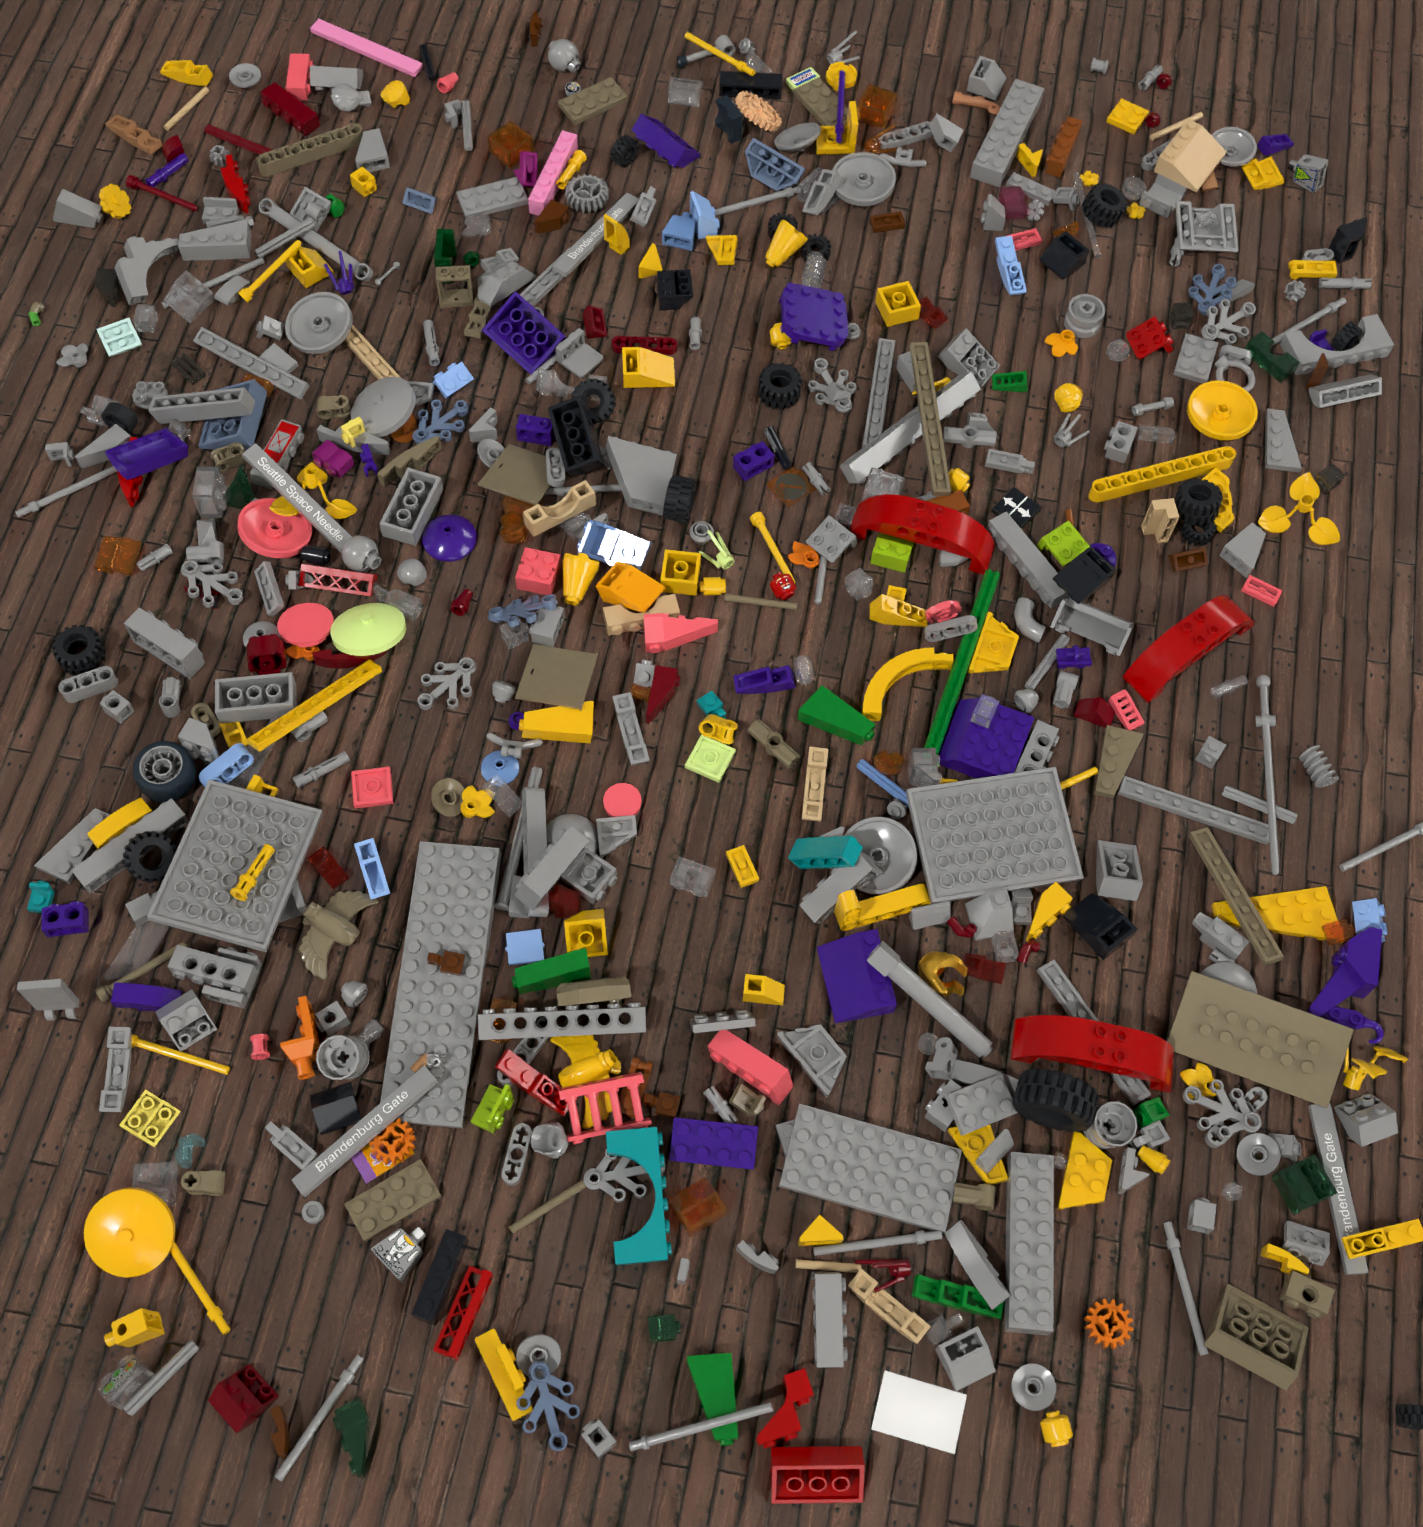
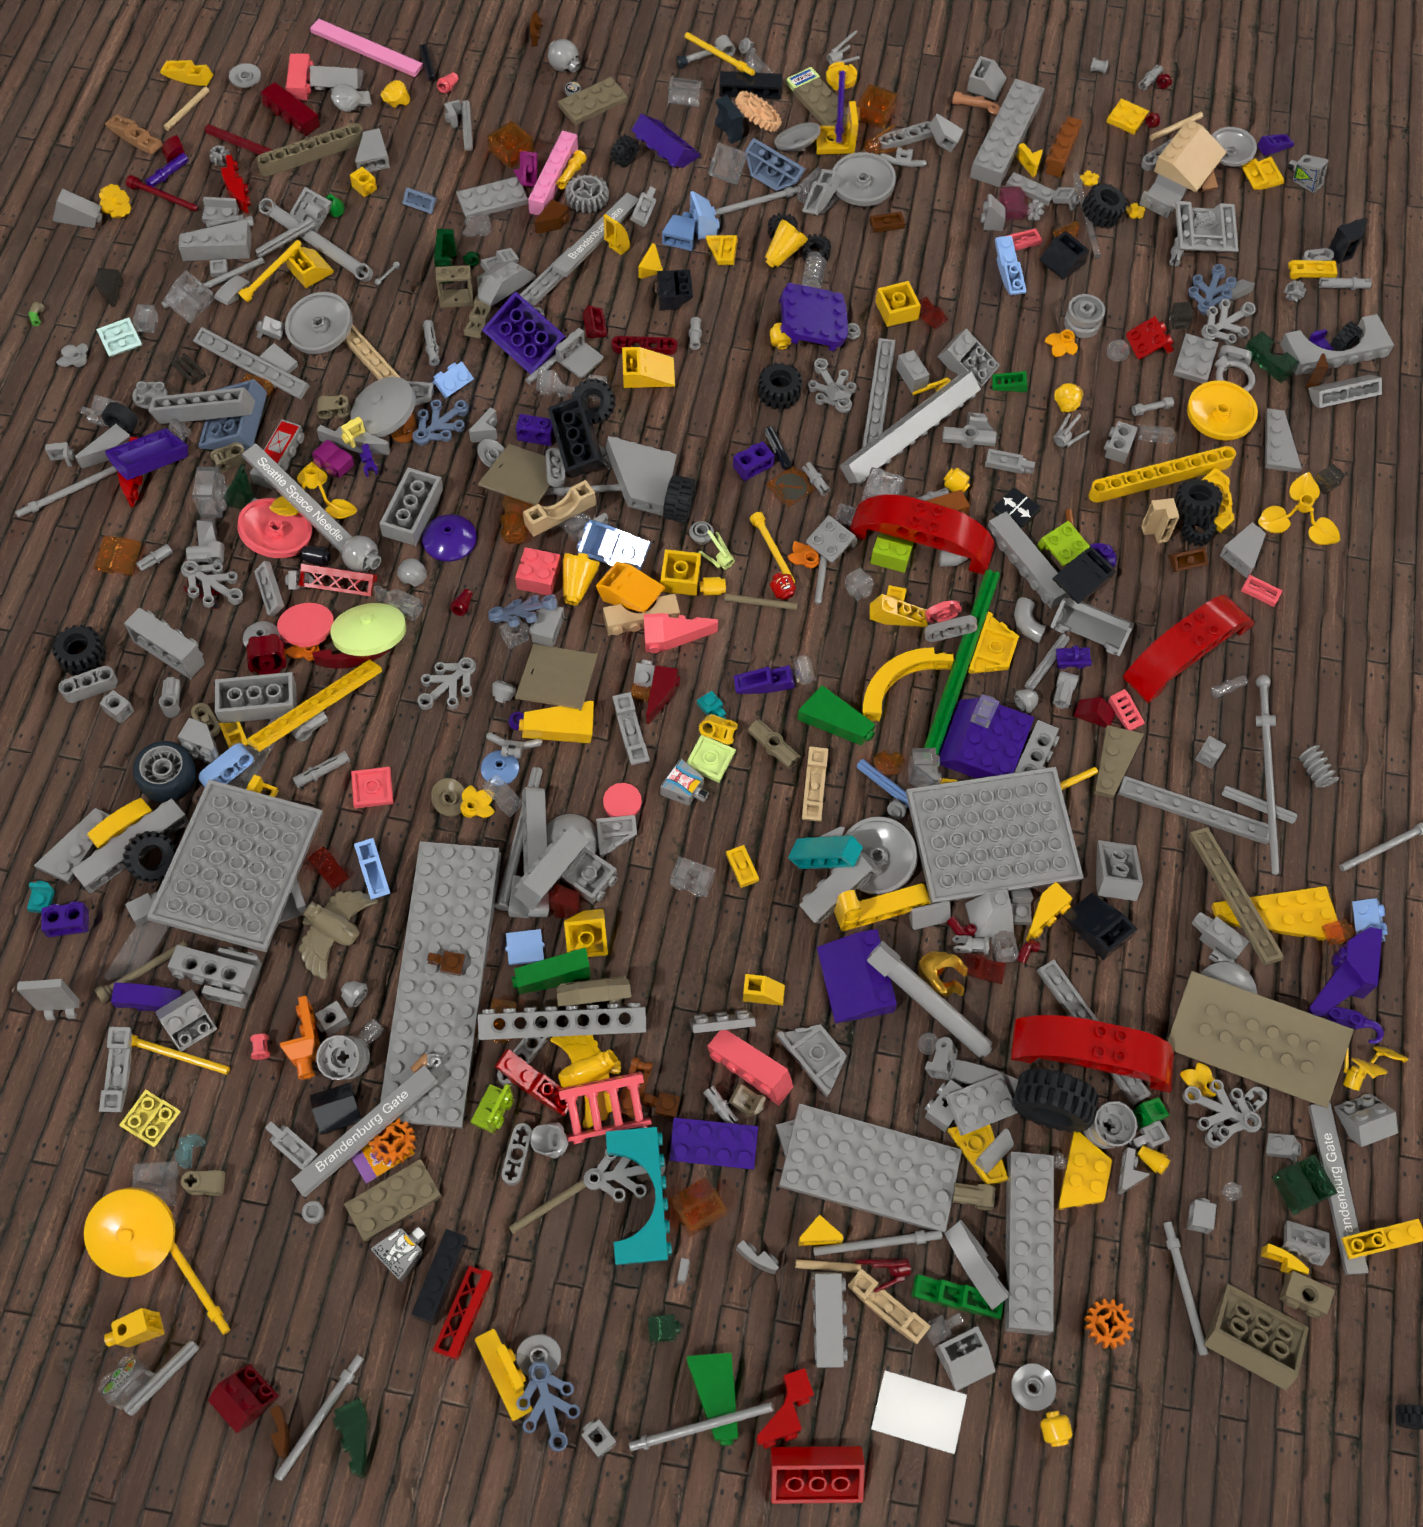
(133, 270): light grey arch -> none
(218, 267): none -> light grey tile
(248, 881): yellow pin -> none
(345, 285): dark purple plant -> none
(412, 458): dark tan slope -> none
(684, 784): none -> torso
(727, 163): none -> clear slope
(930, 419): dark tan plate -> none
(971, 944): none -> light grey piece
(1133, 188): clear hair -> none
(1255, 1144): light grey dish -> none
(1330, 308): light grey bar -> none

